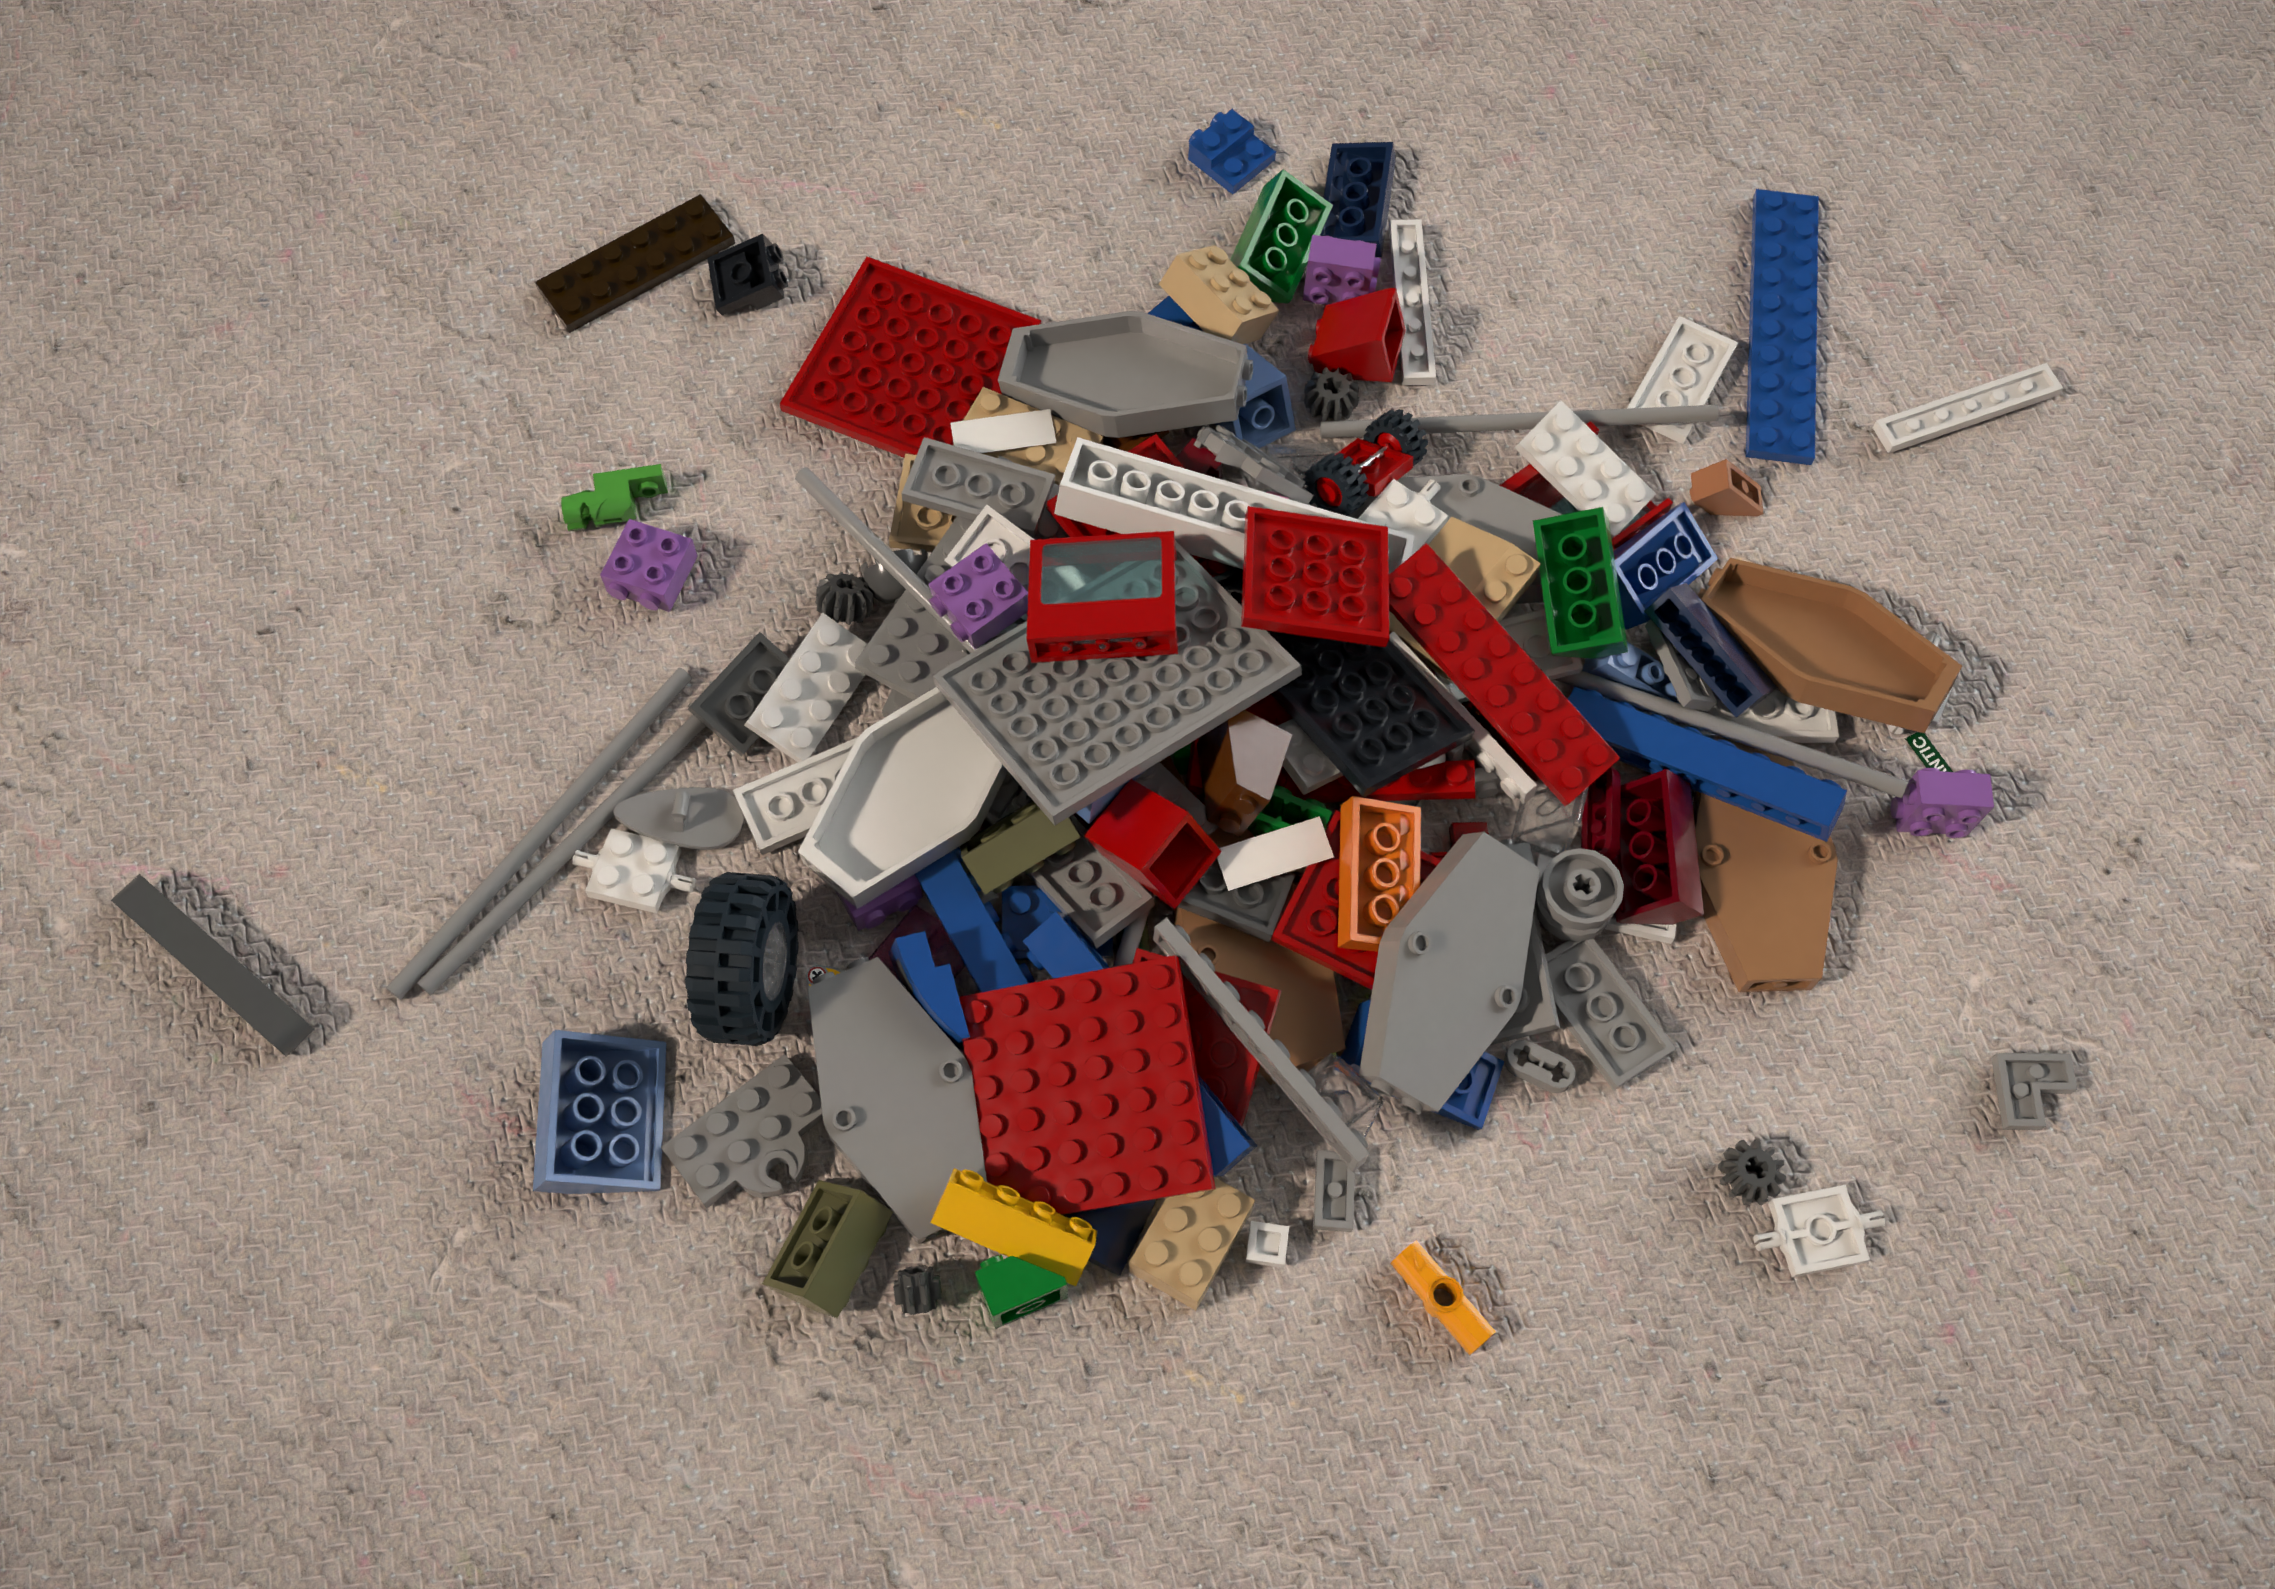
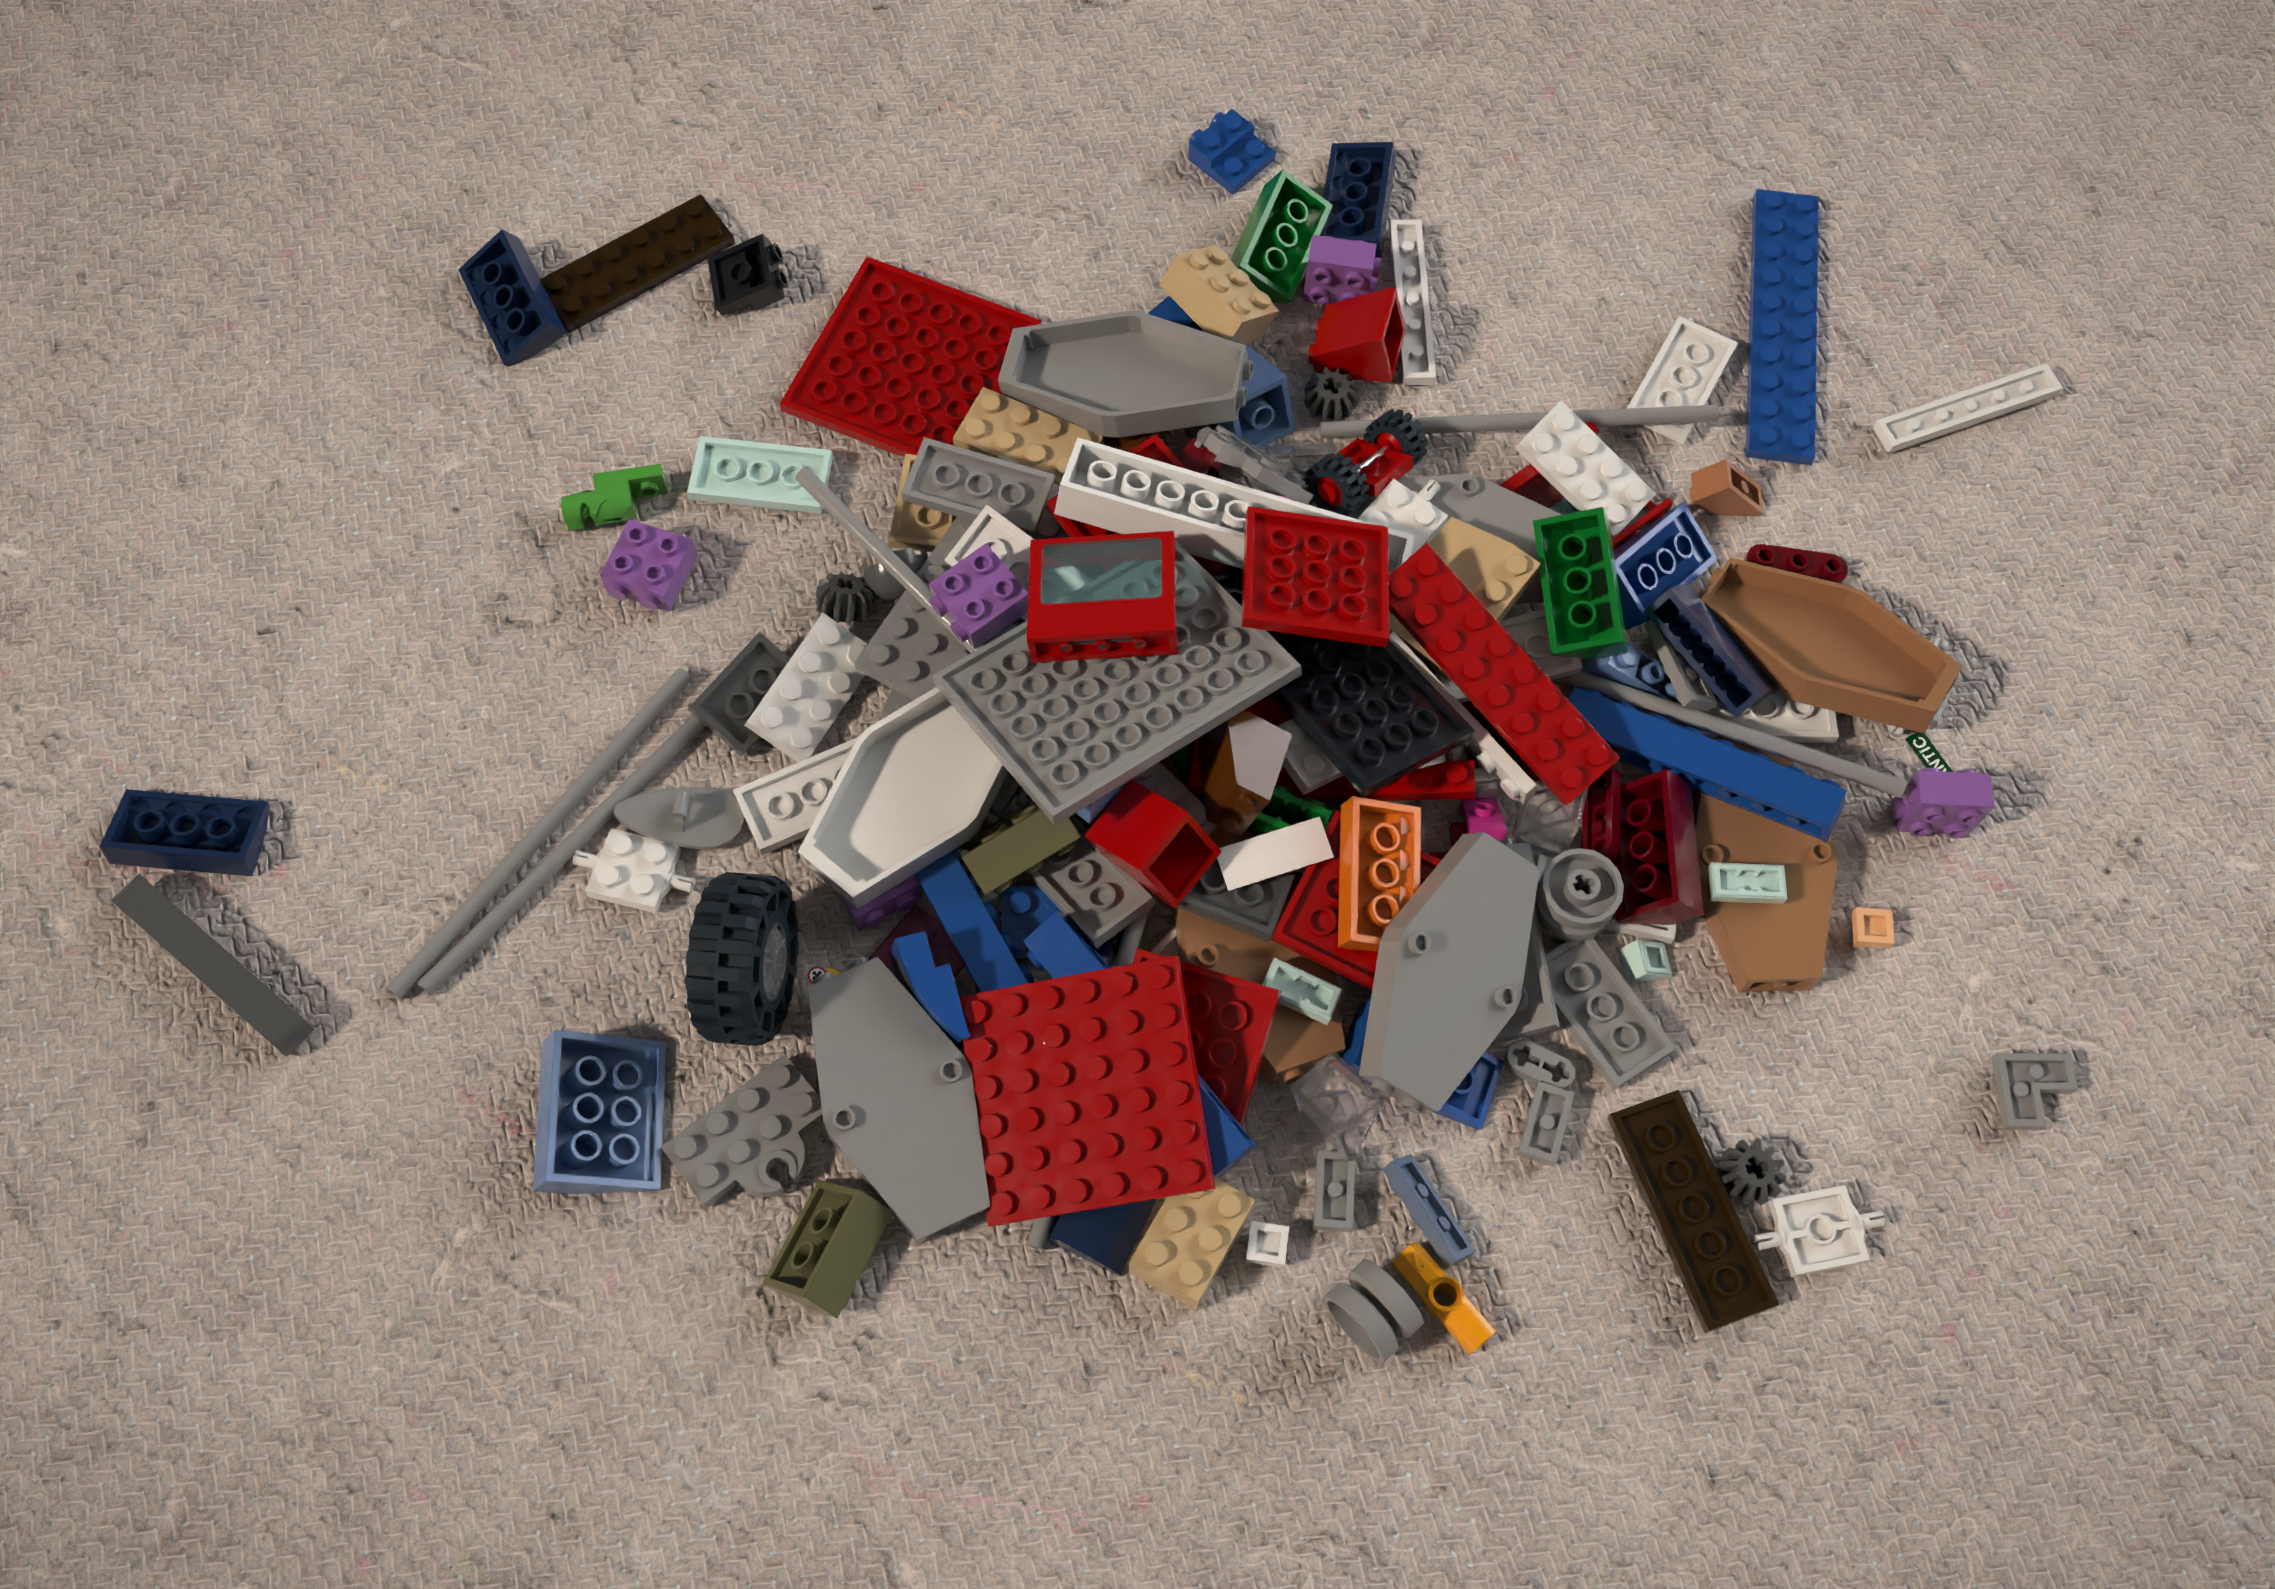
(186, 832): none -> dark blue slope
(511, 299): none -> dark blue slope
(756, 474): none -> light aqua plate
(917, 1289): dark grey gear -> none
(1004, 432): white sticker -> none
(1014, 1225): yellow brick -> none
(1017, 1288): green slope -> none
(1270, 1054): light grey plate -> none
(1303, 991): none -> light aqua plate
(1373, 1310): none -> light grey wheel
(1428, 1211): none -> sand blue plate
(1483, 816): none -> dark pink plate
(1545, 1123): none -> light grey plate
(1645, 961): none -> light aqua slope
(1692, 1211): none -> dark brown plate
(1747, 883): none -> light aqua plate
(1813, 563): none -> dark red plate
(1872, 927): none -> light nougat plate

